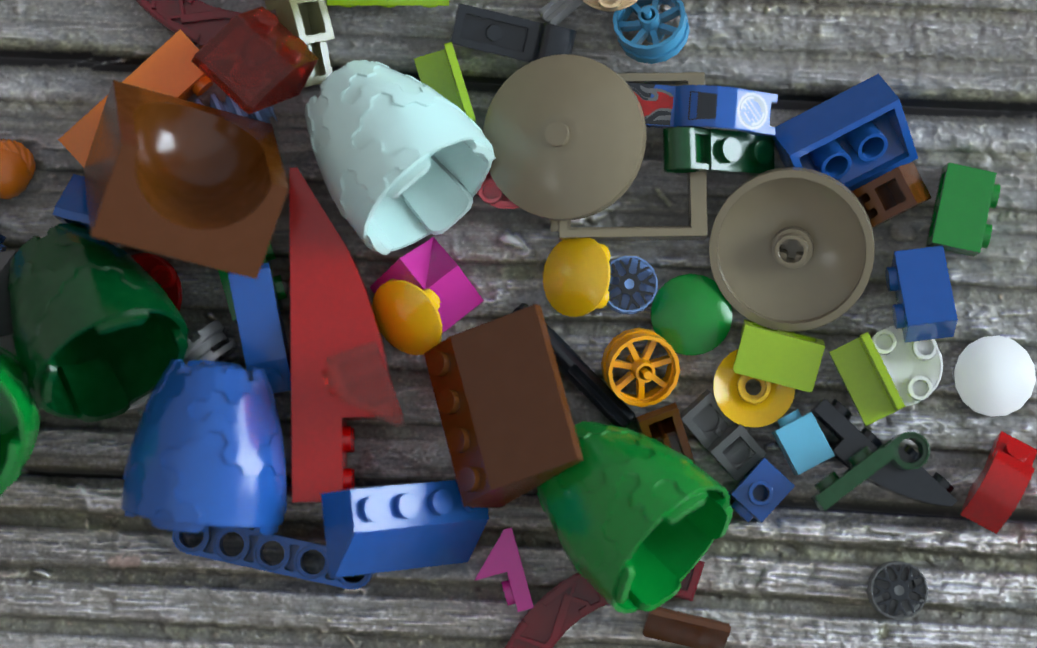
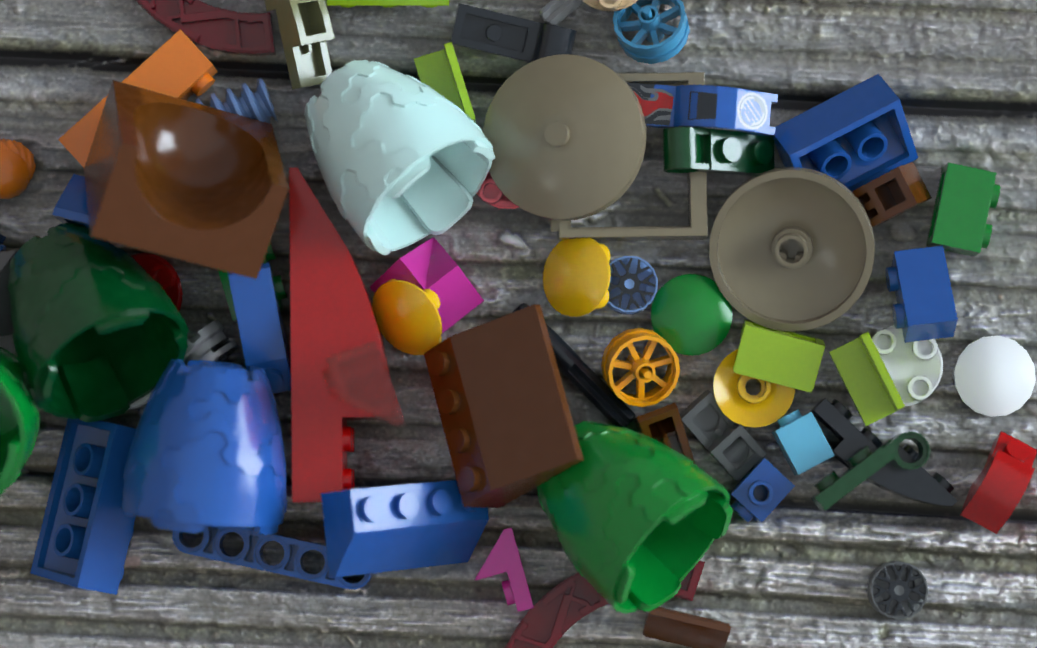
(83, 524): none -> blue slope
(256, 61): clear red slope -> none

